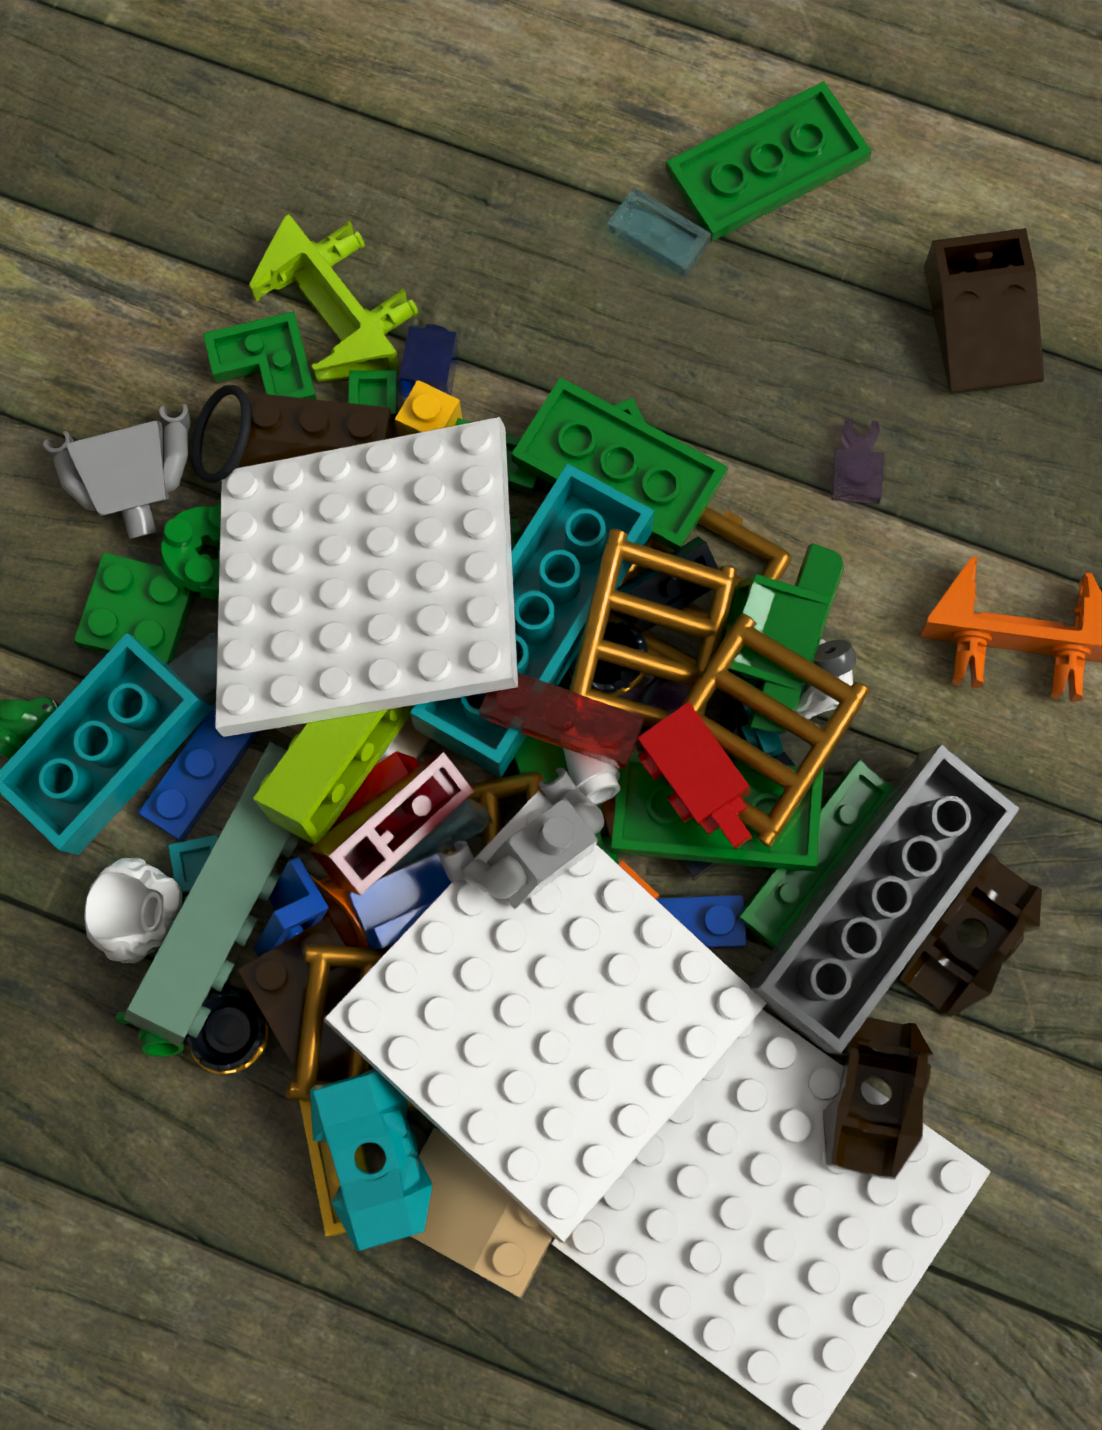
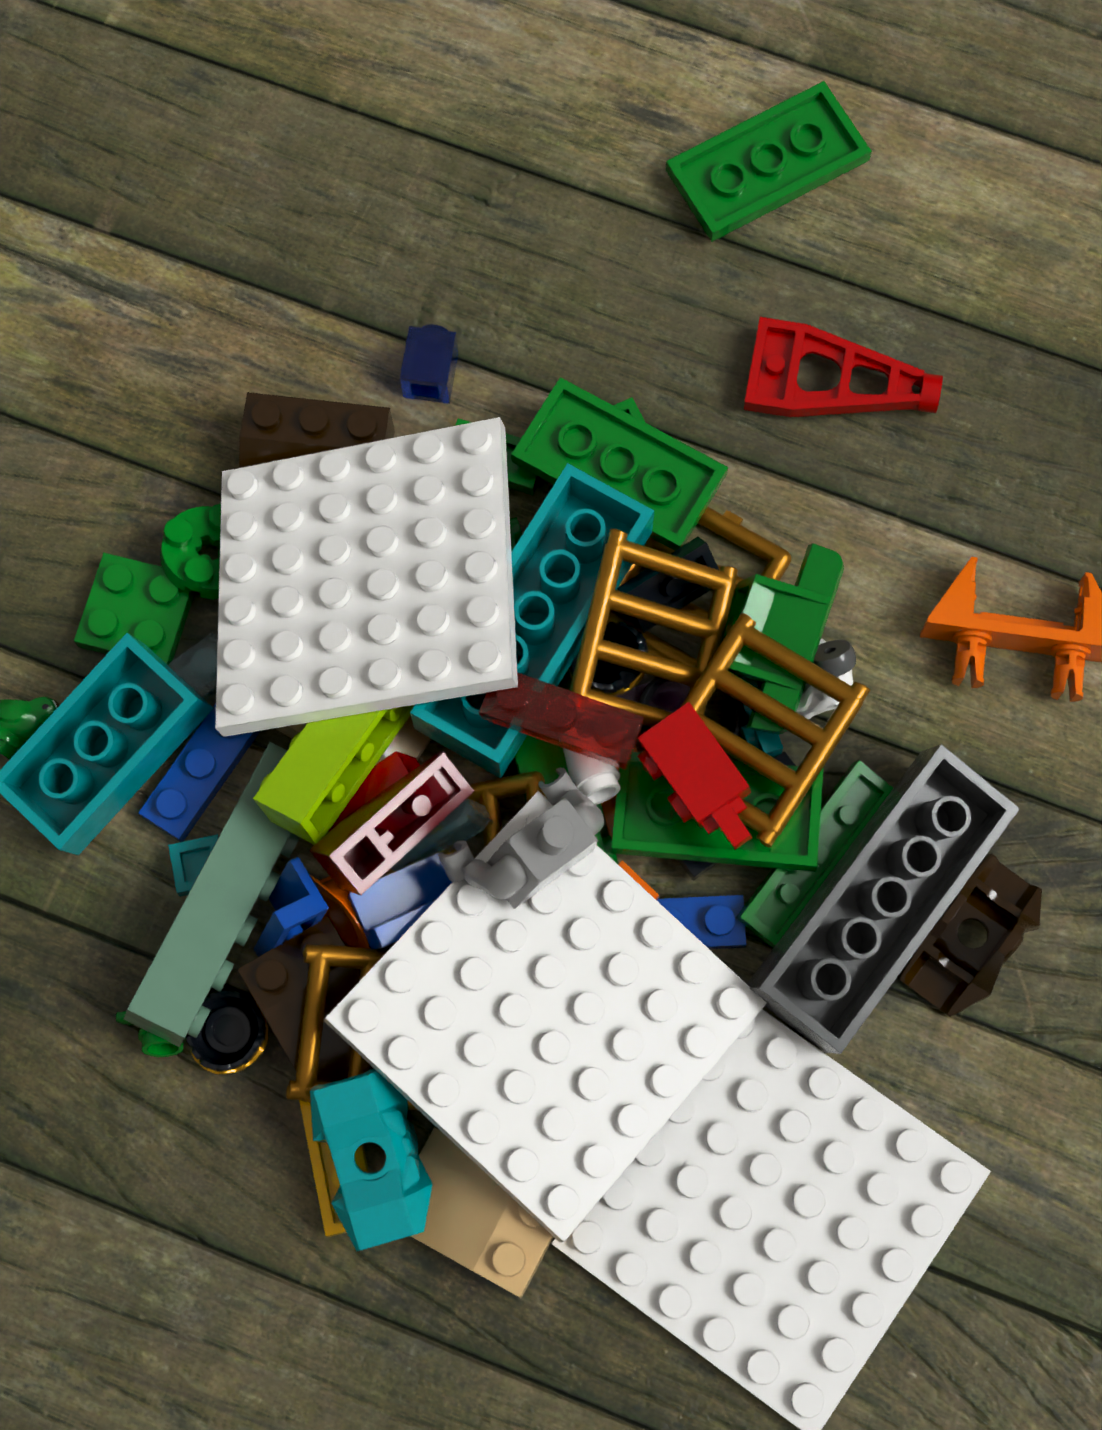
(125, 469): light grey torso -> none
(131, 909): white hair -> none
(242, 439): black tyre -> none
(263, 346): green plate -> none
(310, 264): lime hose -> none
(374, 388): green plate -> none
(427, 410): yellow brick -> none
(659, 232): clear light blue plate -> none
(775, 369): none -> red plate
(857, 469): clear purple plate -> none
(884, 1136): dark brown piece -> none
(986, 310): dark brown slope -> none

